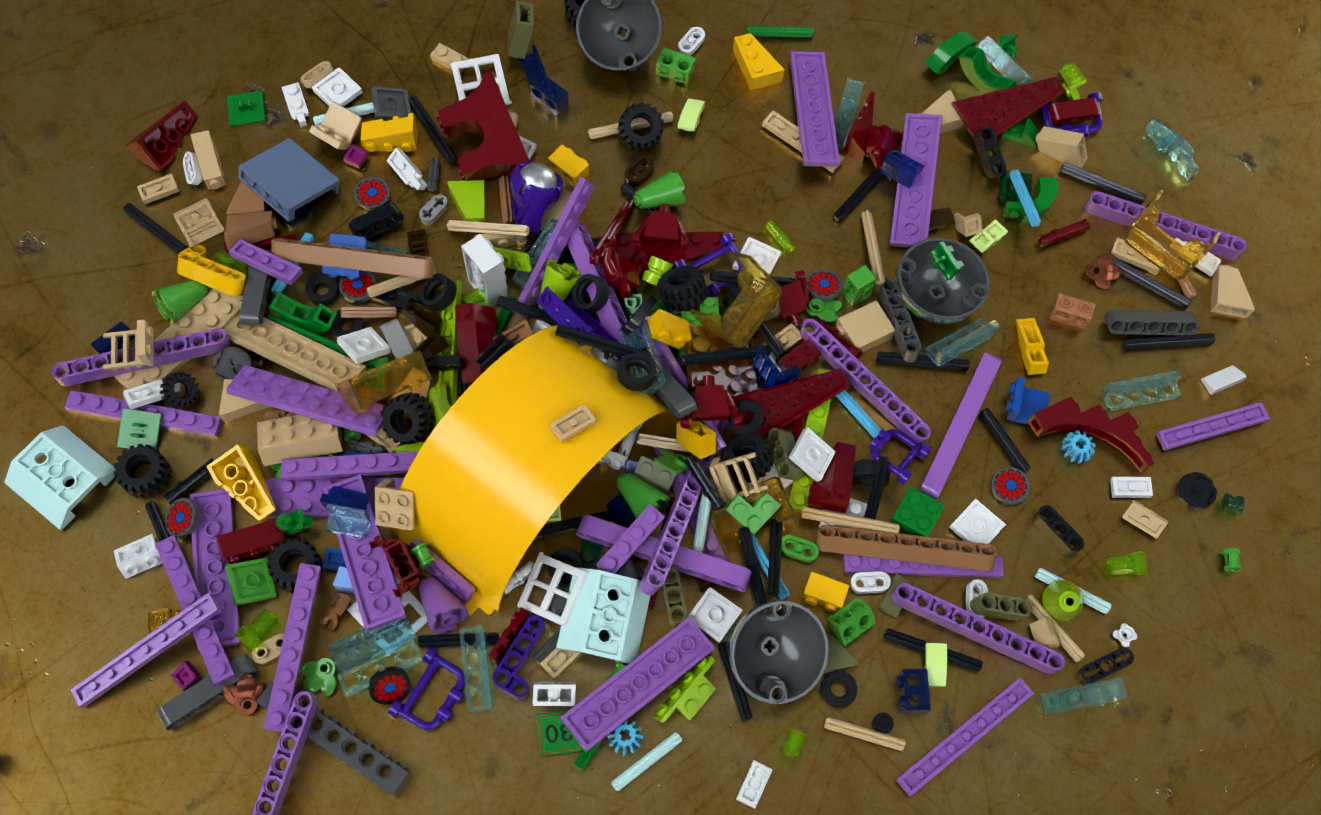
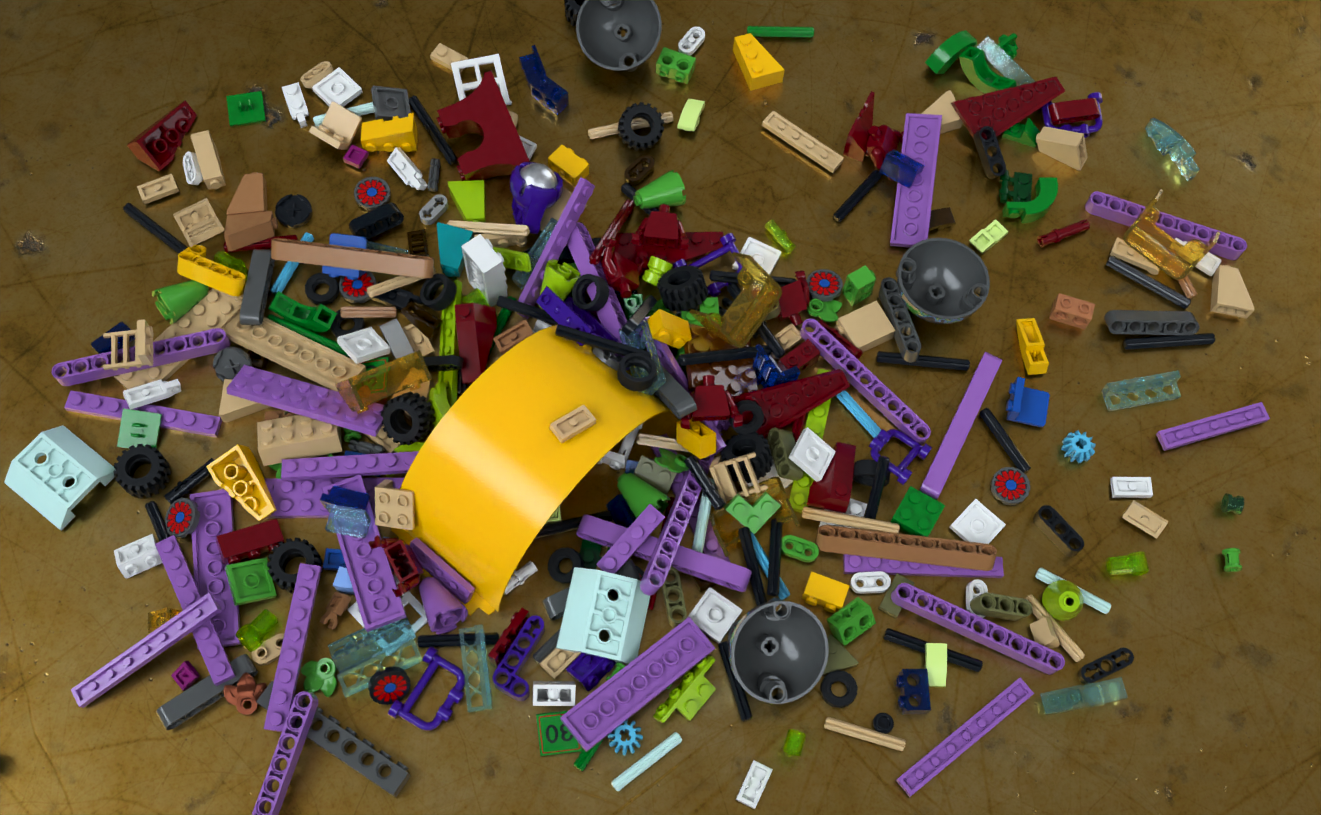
(171, 397): black tyre -> none
(265, 262): medium lavender plate -> none
(287, 177): sand blue panel -> none
(294, 522): green hips -> none
(422, 555): bright green bush -> none
(432, 346): dark brown slope -> none
(450, 250): none -> teal slope
(494, 351): black plate -> none
(505, 197): medium nougat axle -> none
(520, 29): olive brick -> none
(552, 589): white window -> none
(590, 669): none -> dark purple bracket
(814, 109): medium lavender plate -> none
(847, 110): clear light blue slope -> none
(872, 245): tan axle -> none
(945, 261): green hips -> none
(964, 344): clear light blue fence -> none
(968, 225): tan panel -> none
(1025, 198): medium azure axle -> none
(1072, 78): lime bracket -> none
(1095, 422): dark red arch -> none
(1102, 182): black axle -> none
(1106, 271): copper plate -> none
(1129, 631): white plate -> none
(1196, 491): black tile -> none
(1223, 379): white slope -> none

